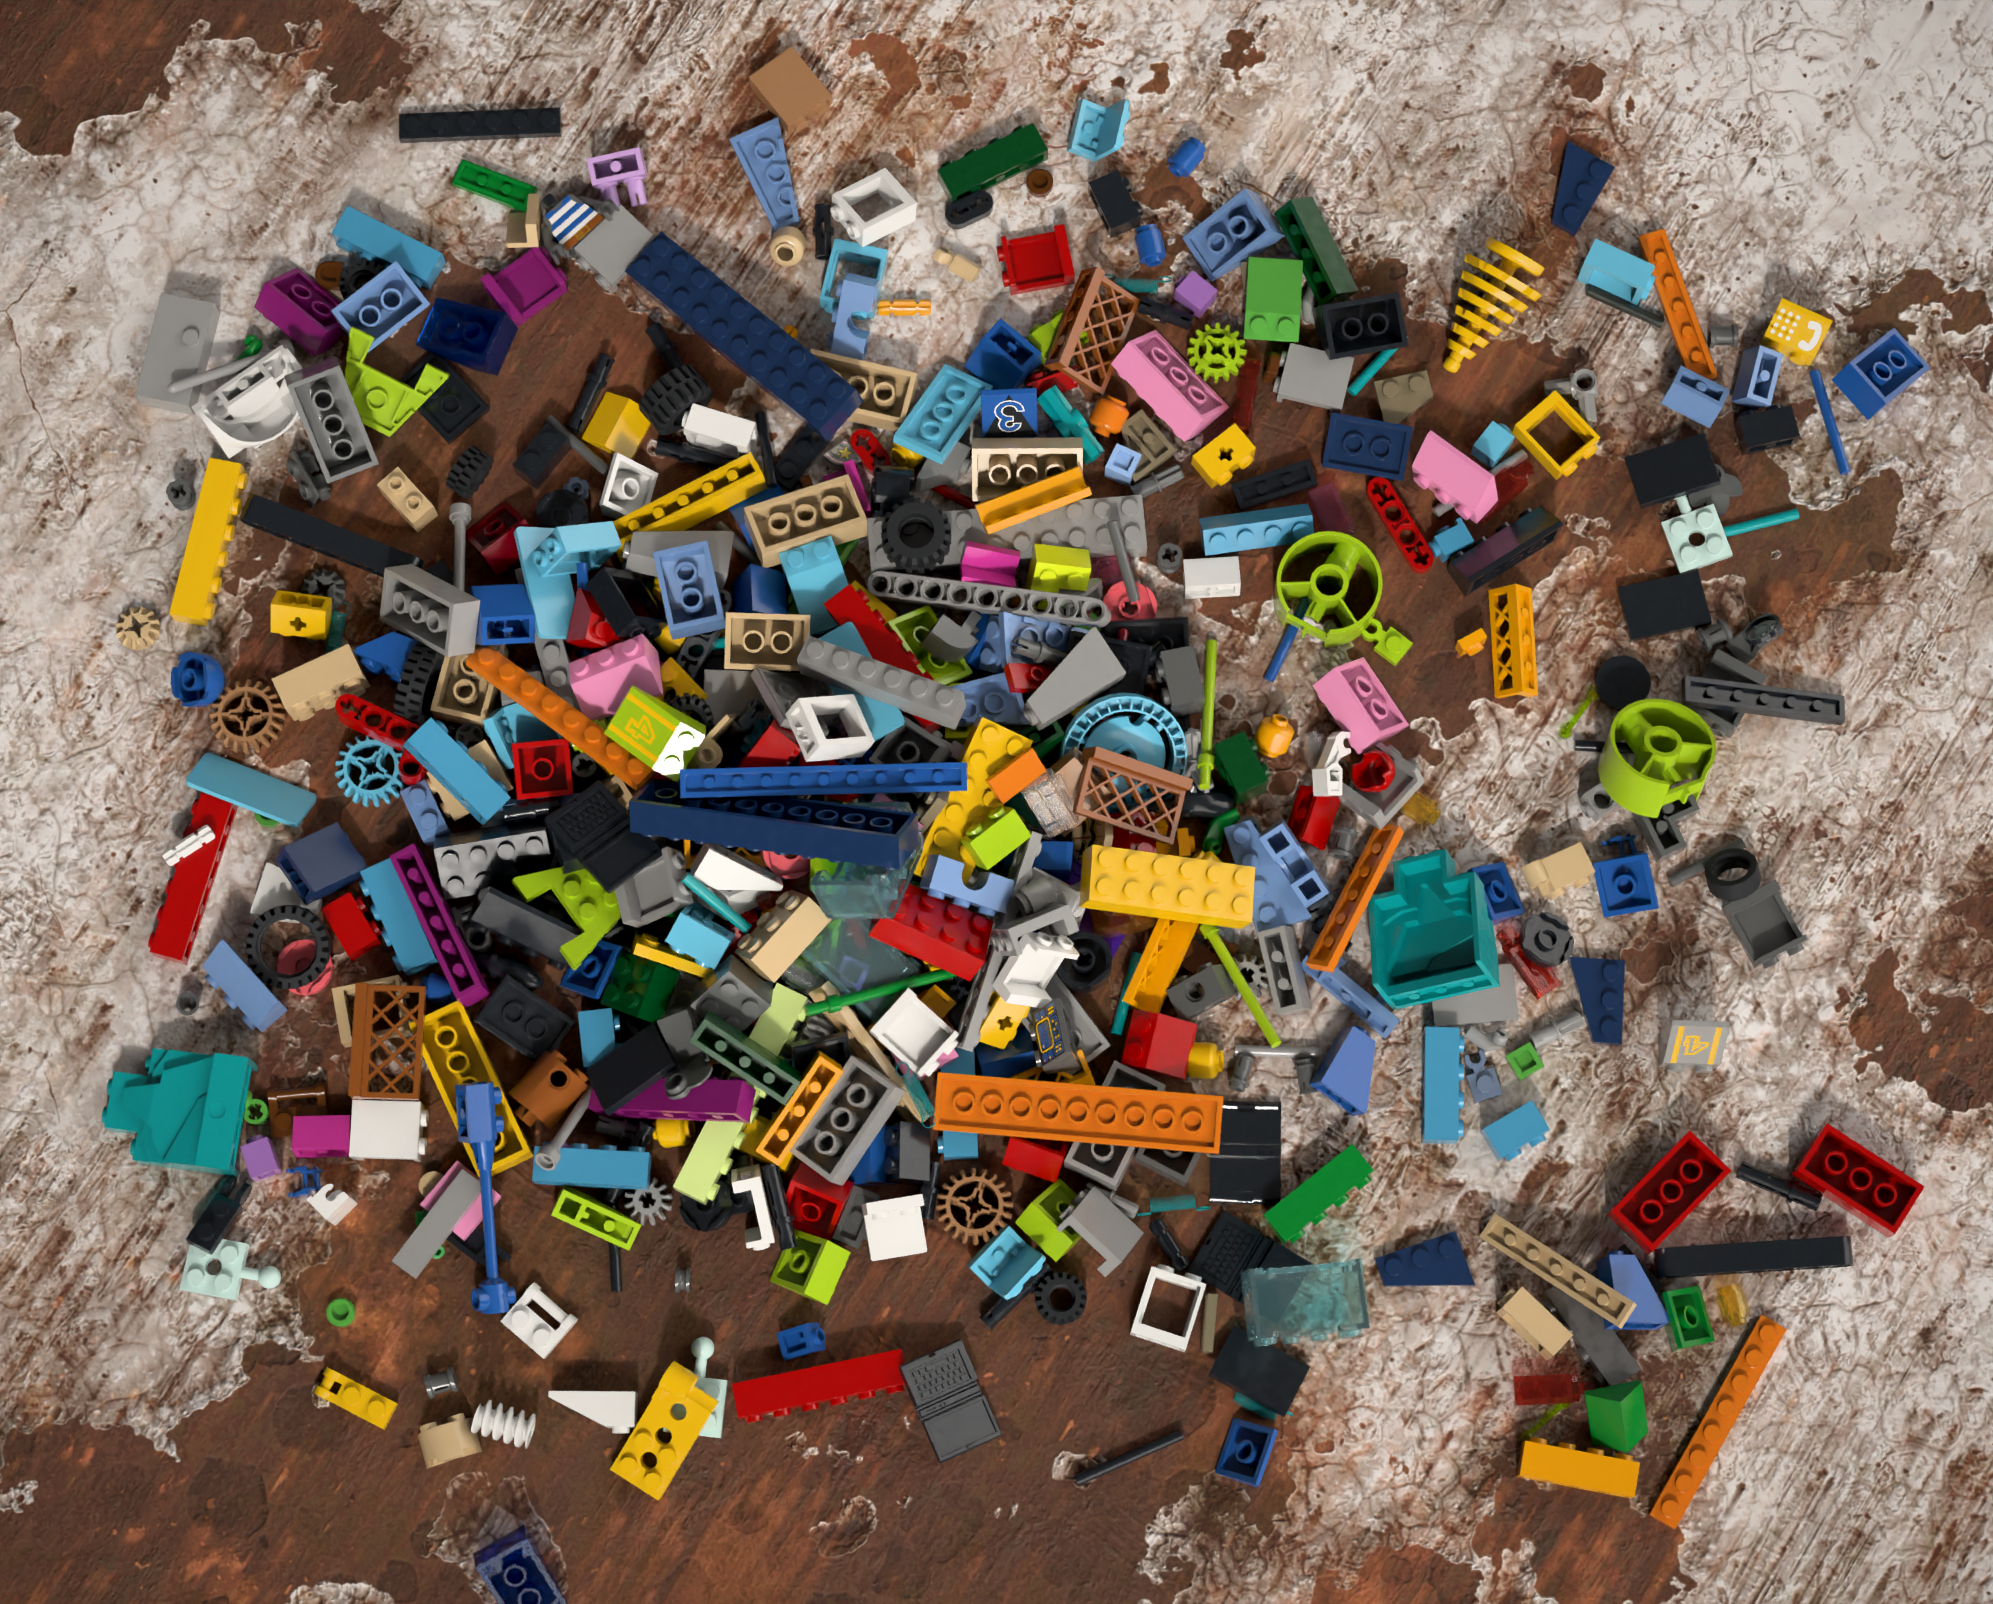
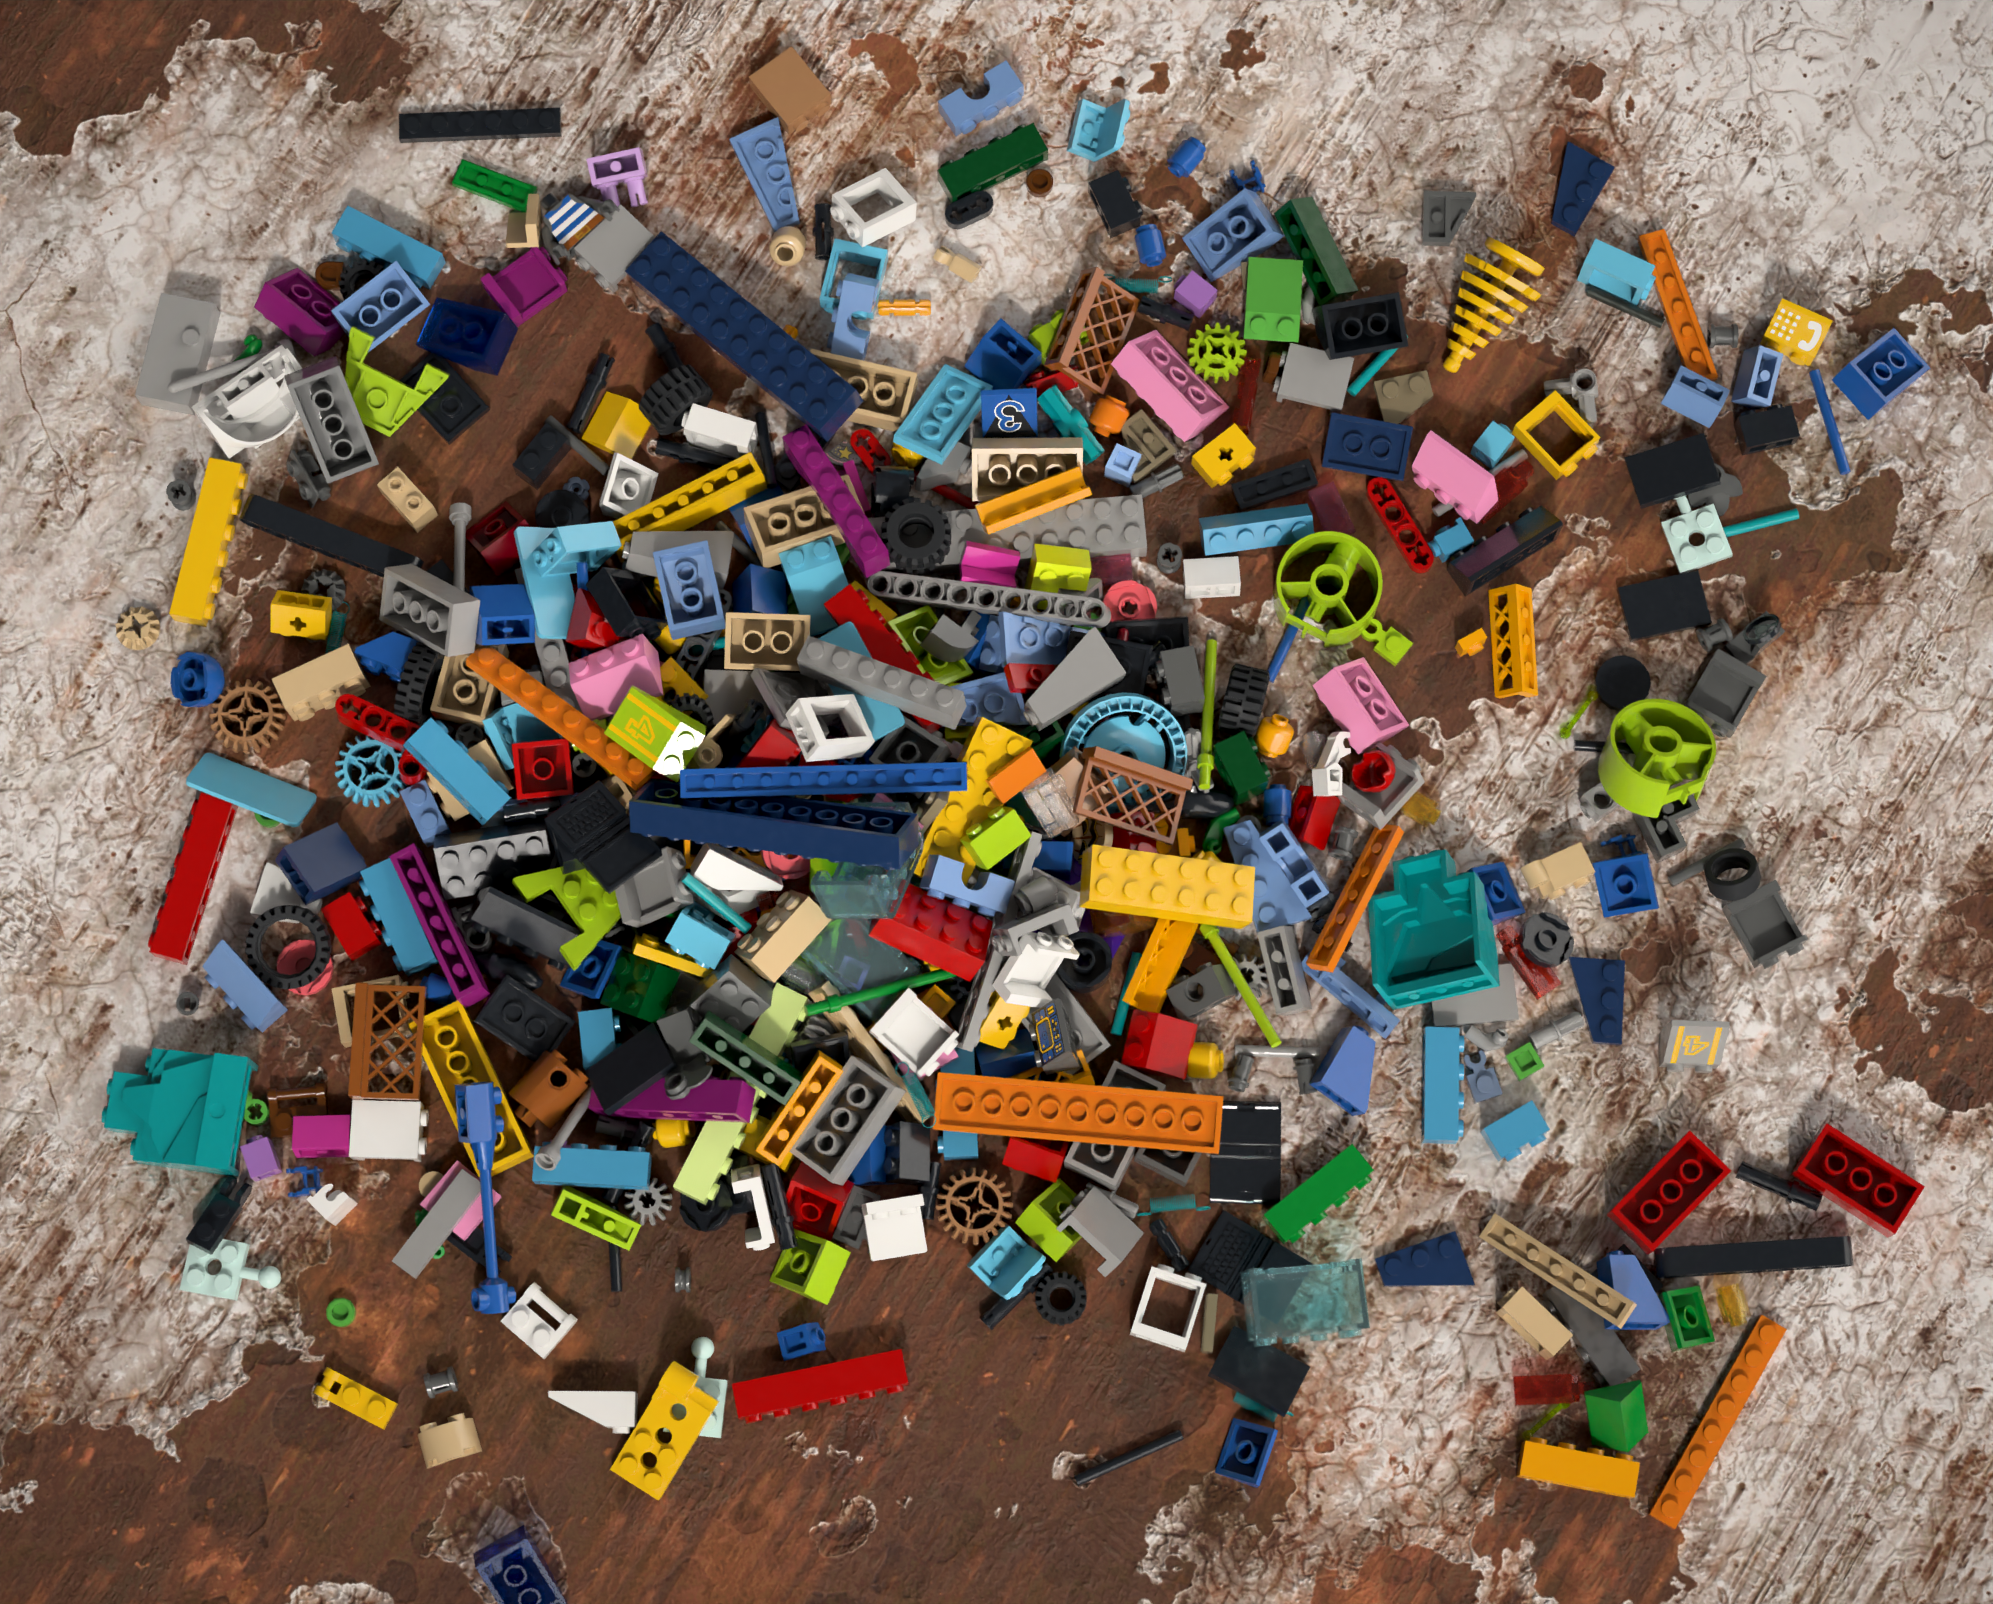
(188, 845): white axle -> none
(469, 471): black tyre -> none
(503, 1424): white piece -> none
(847, 515): none -> magenta arch
(949, 1401): black piece -> none
(964, 113): none -> medium blue arch
(1036, 261): red panel -> none
(1038, 651): dark grey pin -> none
(1123, 561): dark grey bar -> none
(1240, 185): none -> blue piece
(1243, 700): none -> black tyre
(1277, 804): none -> blue brick
(1444, 215): none -> dark grey wing
(1763, 700): black plate -> none

